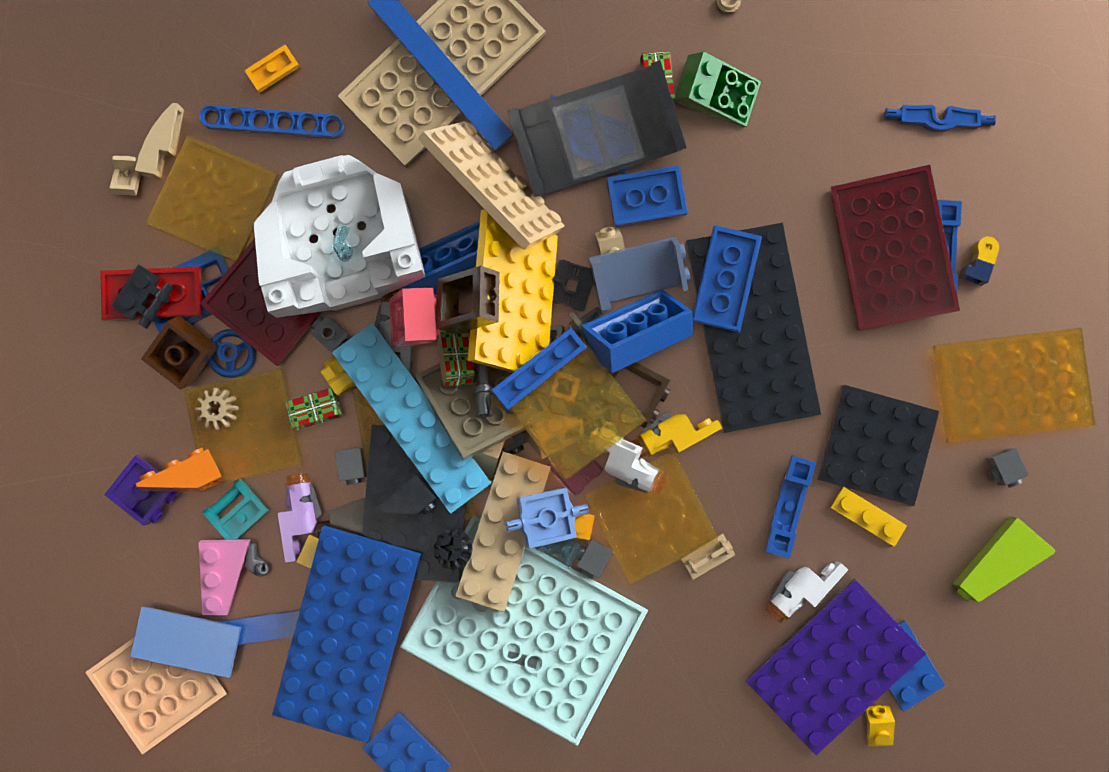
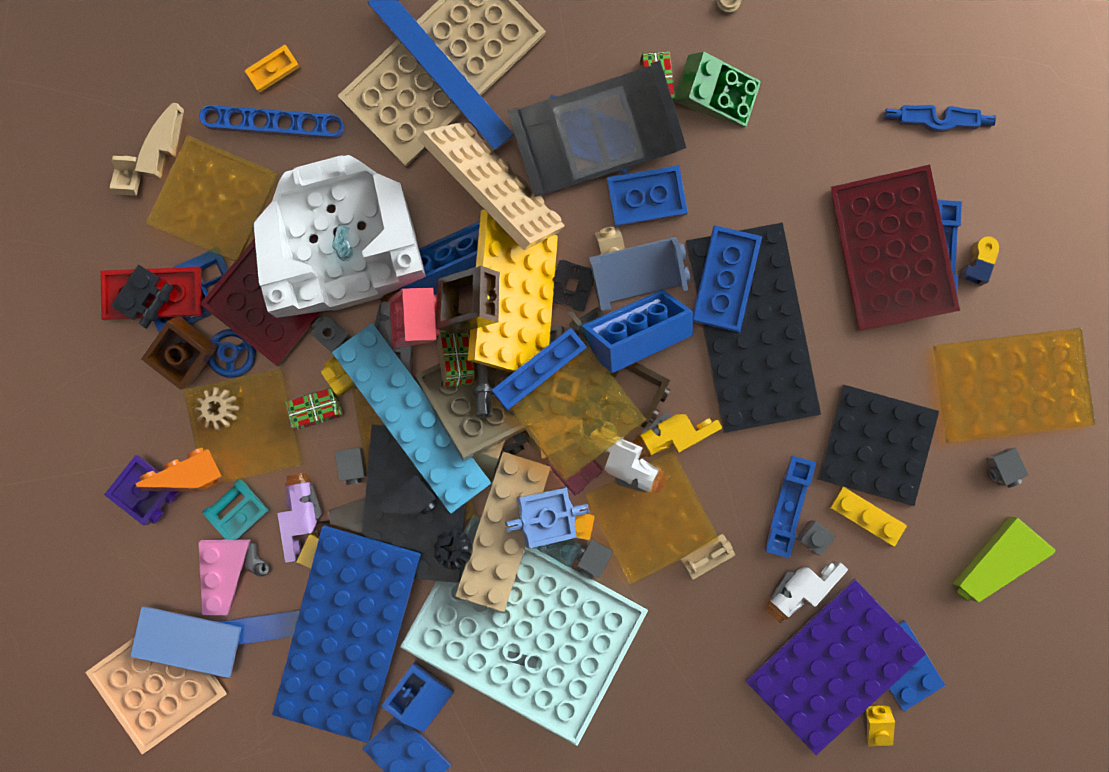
(417, 698): none -> blue slope
(815, 537): none -> dark grey brick

